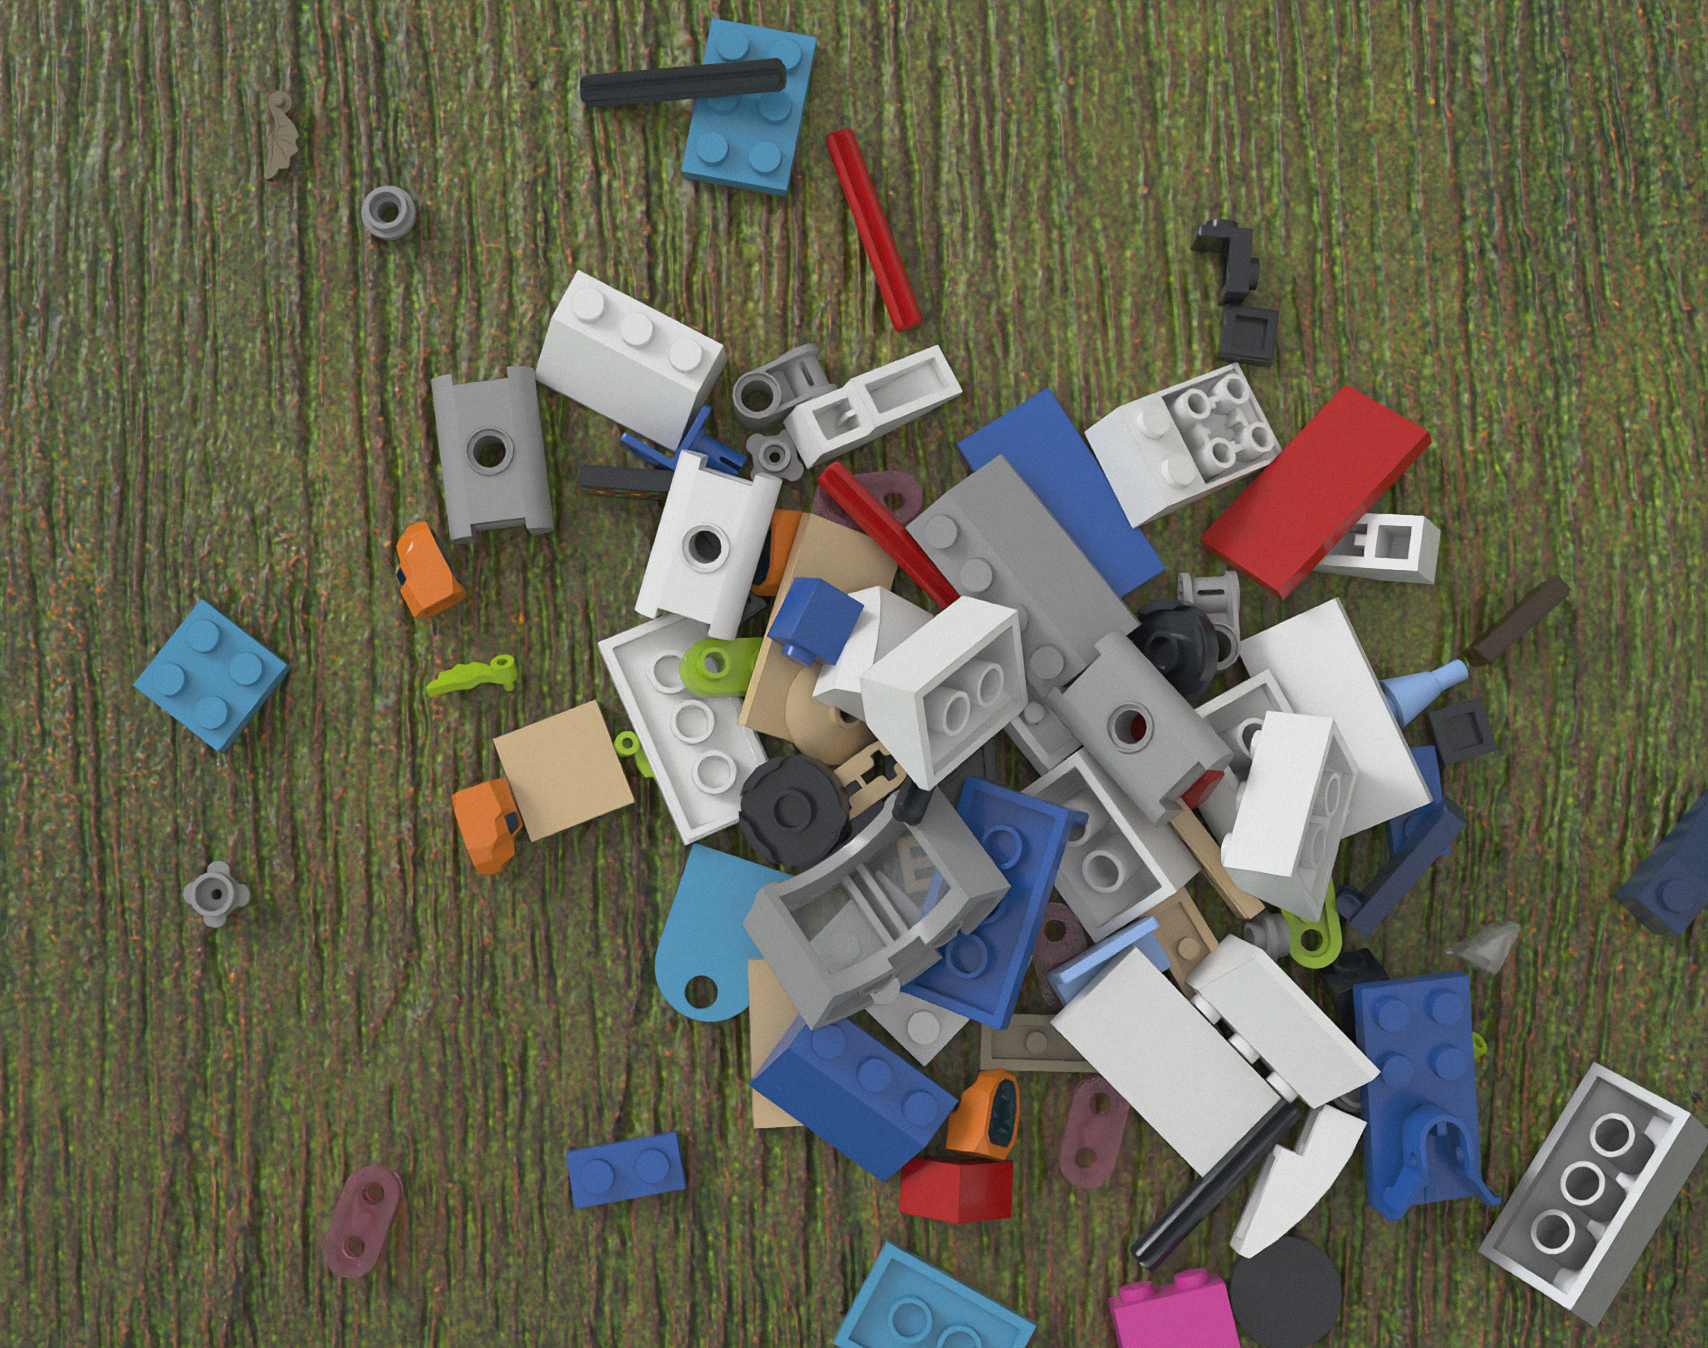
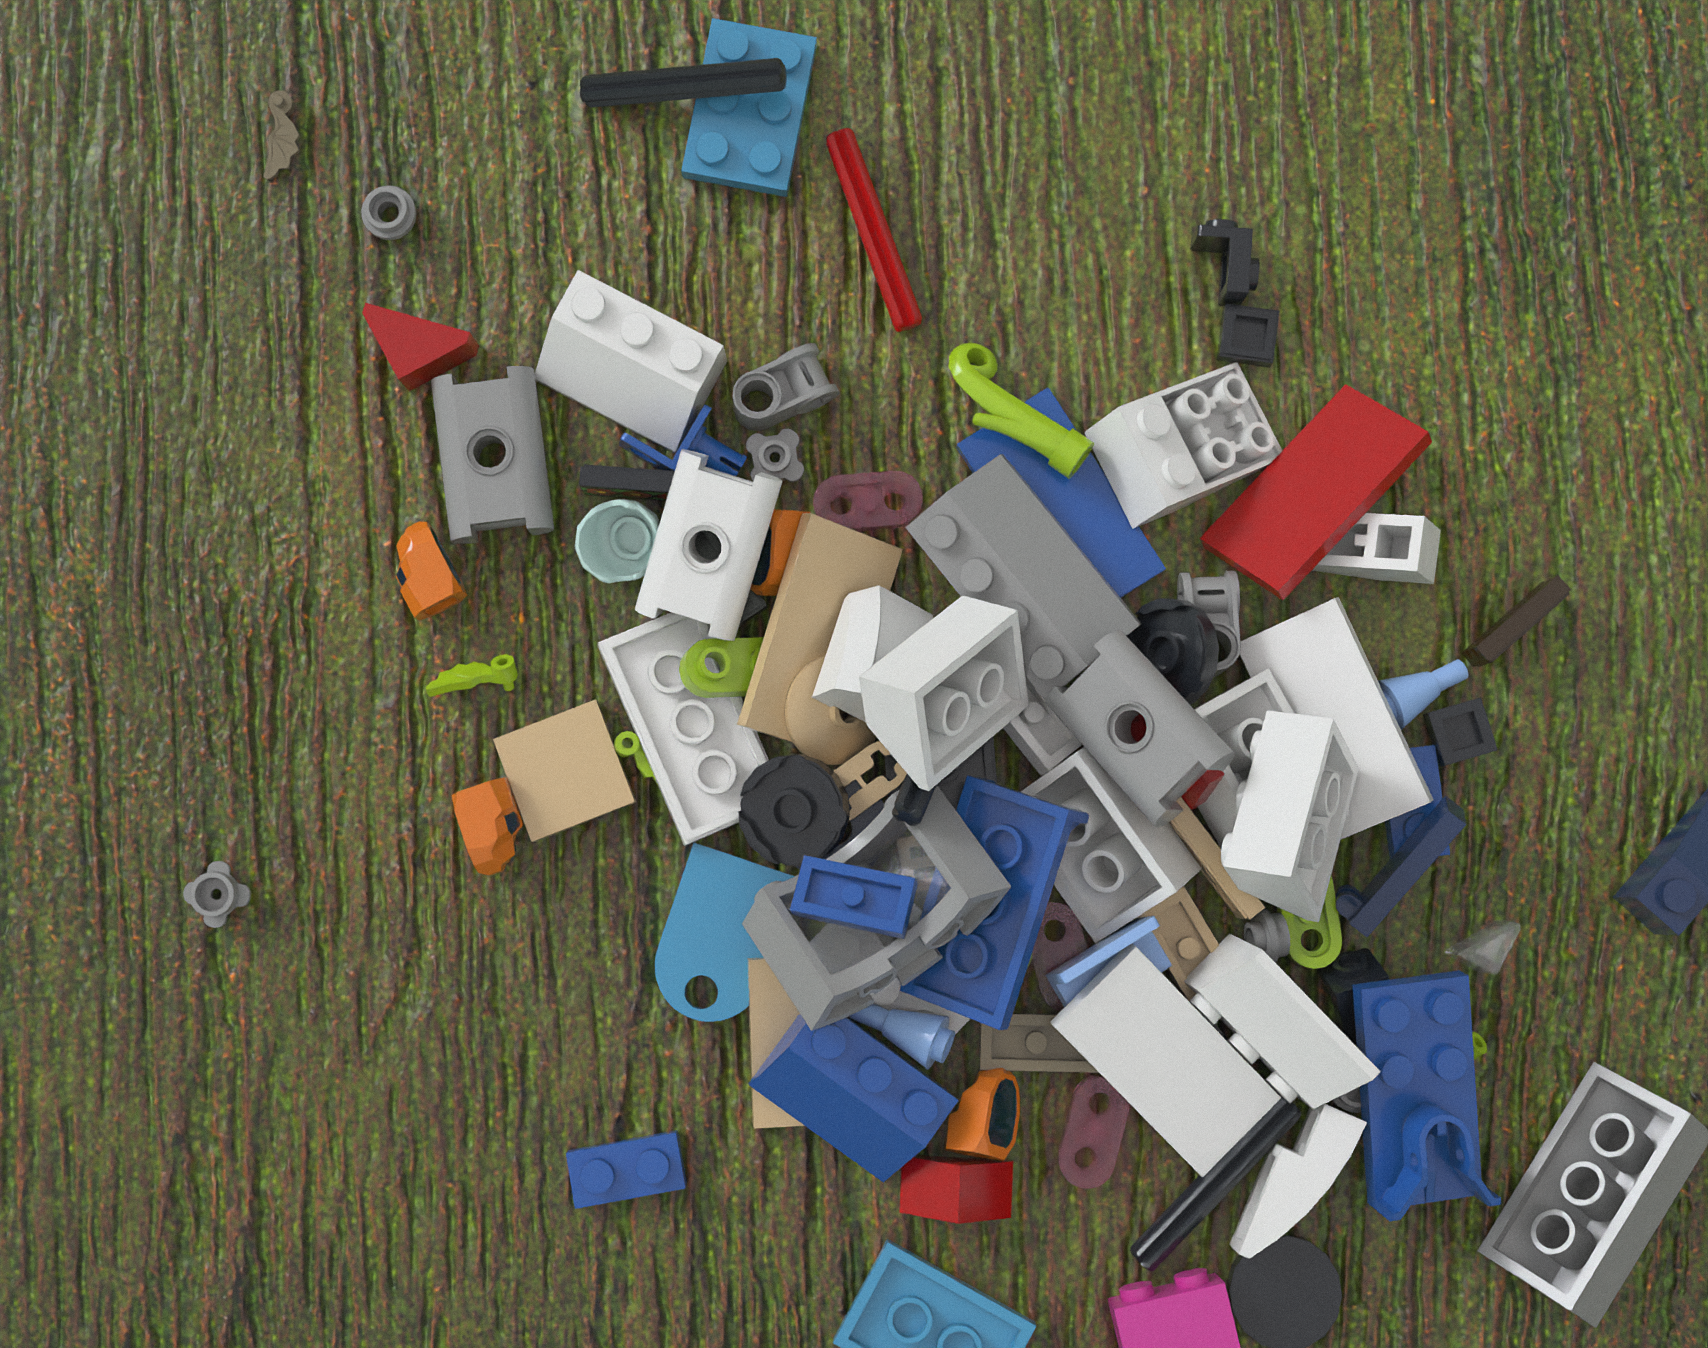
(212, 676): dark azure plate -> none
(362, 1218): clear pink plate -> none
(417, 346): none -> red slope
(616, 540): none -> light aqua hair
(814, 622): blue brick -> none
(854, 896): none -> blue plate
(871, 406): white slope -> none
(887, 532): red axle -> none
(916, 1033): none -> light blue cone
(1012, 416): none -> lime plant

